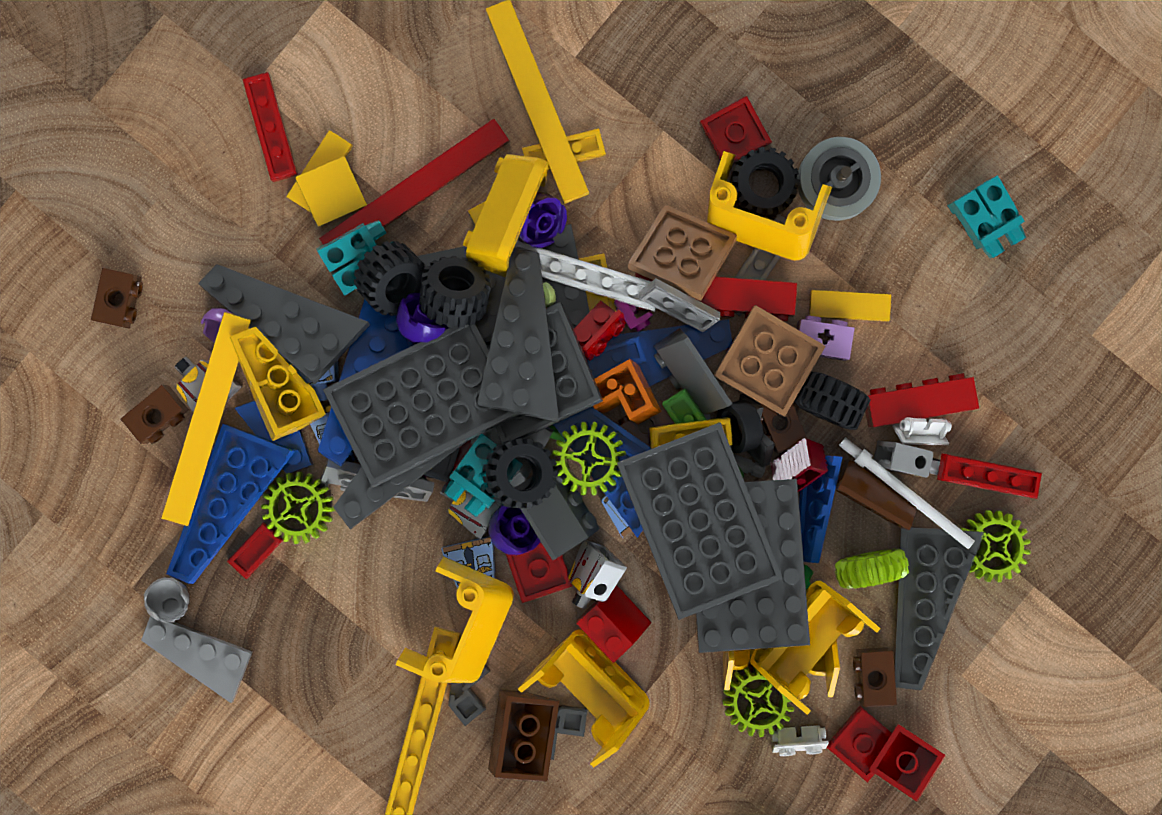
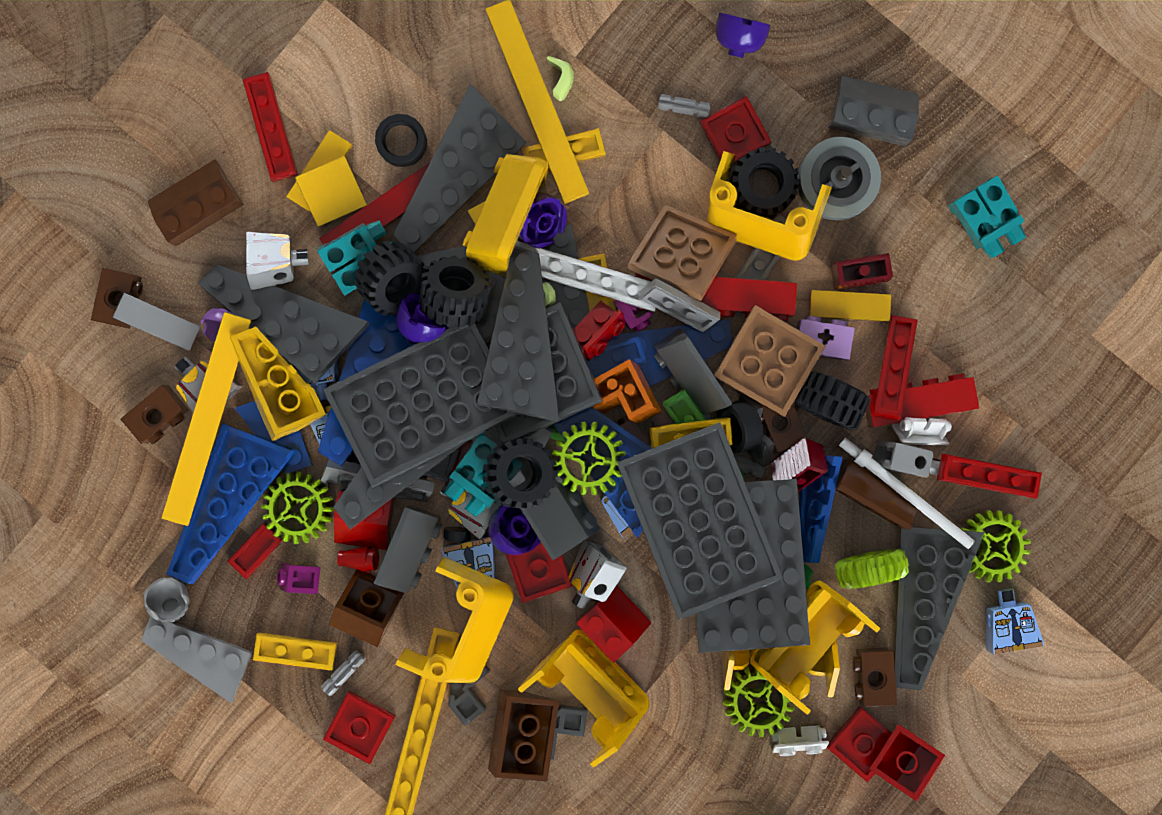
(156, 321): none -> light grey tile
(194, 203): none -> reddish brown slope
(271, 259): none -> torso
(295, 651): none -> yellow tile
(298, 578): none -> magenta bracket
(343, 673): none -> light grey axle
(359, 727): none -> red tile
(360, 559): none -> red cone
(365, 608): none -> reddish brown slope
(372, 531): none -> red slope
(380, 139): none -> black tyre
(408, 549): none -> dark grey slope
(456, 534): none -> black tile
(458, 168): none -> dark grey wing
(566, 80): none -> yellowish green hair
(683, 106): none -> light grey axle
(740, 34): none -> dark purple cylinder
(861, 271): none -> dark red brick
(875, 111): none -> dark grey slope
(895, 367): none -> red tile
(1011, 625): none -> torso

